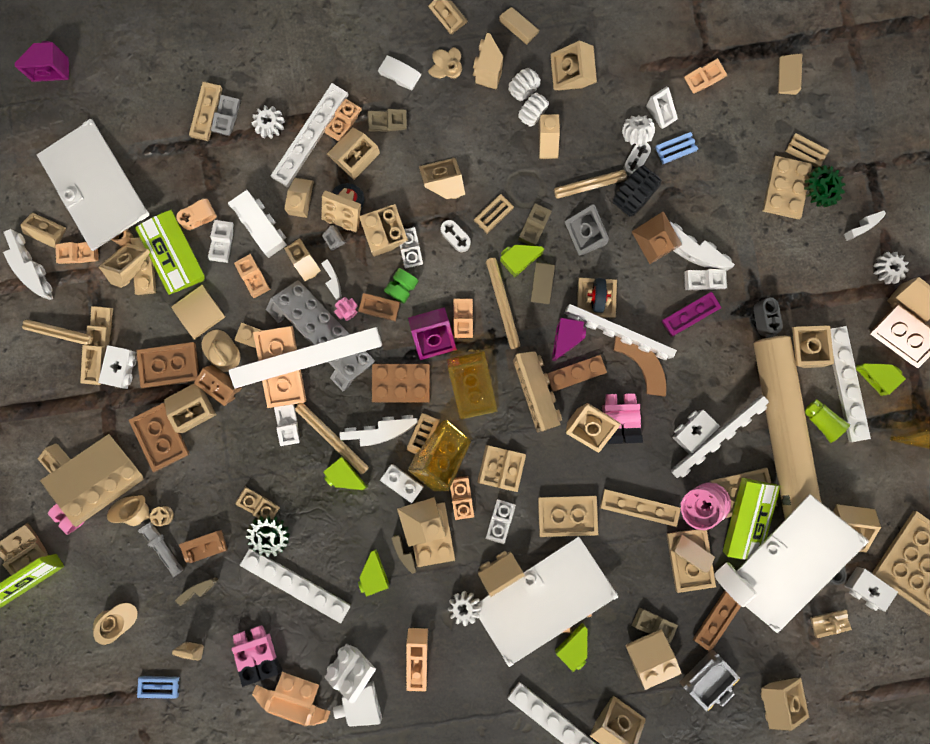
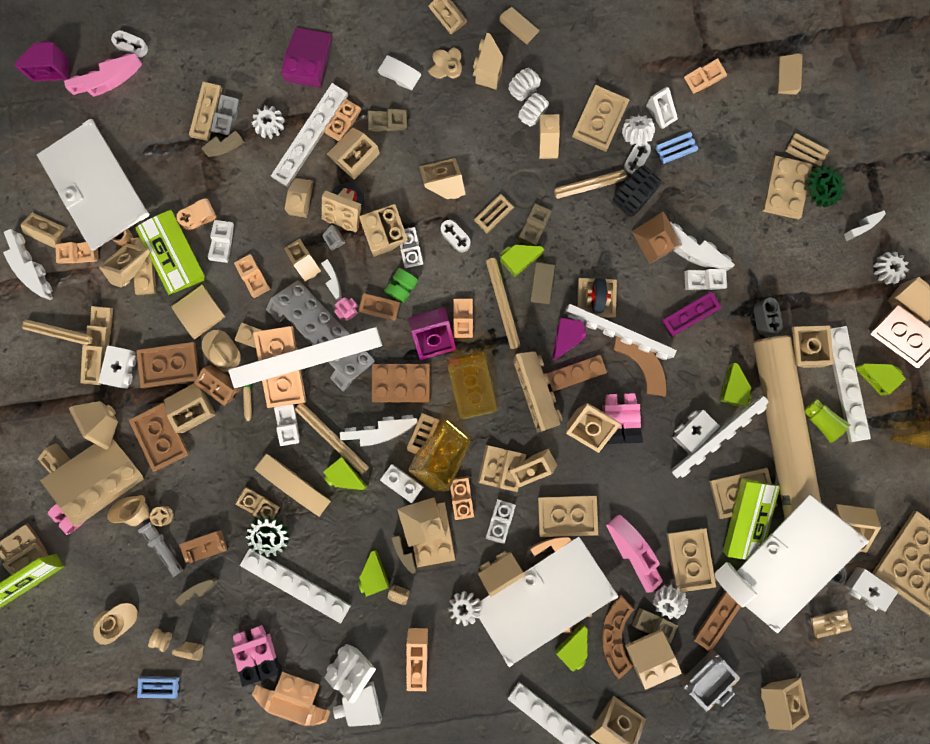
(95, 422): none -> tan slope
(111, 74): none -> bright pink slope
(131, 40): none -> white beam
(160, 640): none -> tan wheel
(217, 148): none -> dark tan slope
(247, 402): none -> tan piece
(258, 223): white wedge -> none
(292, 484): none -> tan slope
(306, 57): none -> magenta slope
(398, 594): none -> tan slope
(534, 468): none -> tan slope
(555, 542): none -> light nougat slope
(573, 66): tan slope -> none
(587, 230): light grey slope -> none
(600, 118): none -> tan plate
(612, 636): none -> medium nougat tile
(635, 548): none -> bright pink slope
(640, 507): tan plate -> none
(670, 601): none -> white gear
(693, 554): tan slope -> none
(696, 510): bright pink wheel -> none
(735, 387): none -> lime slope

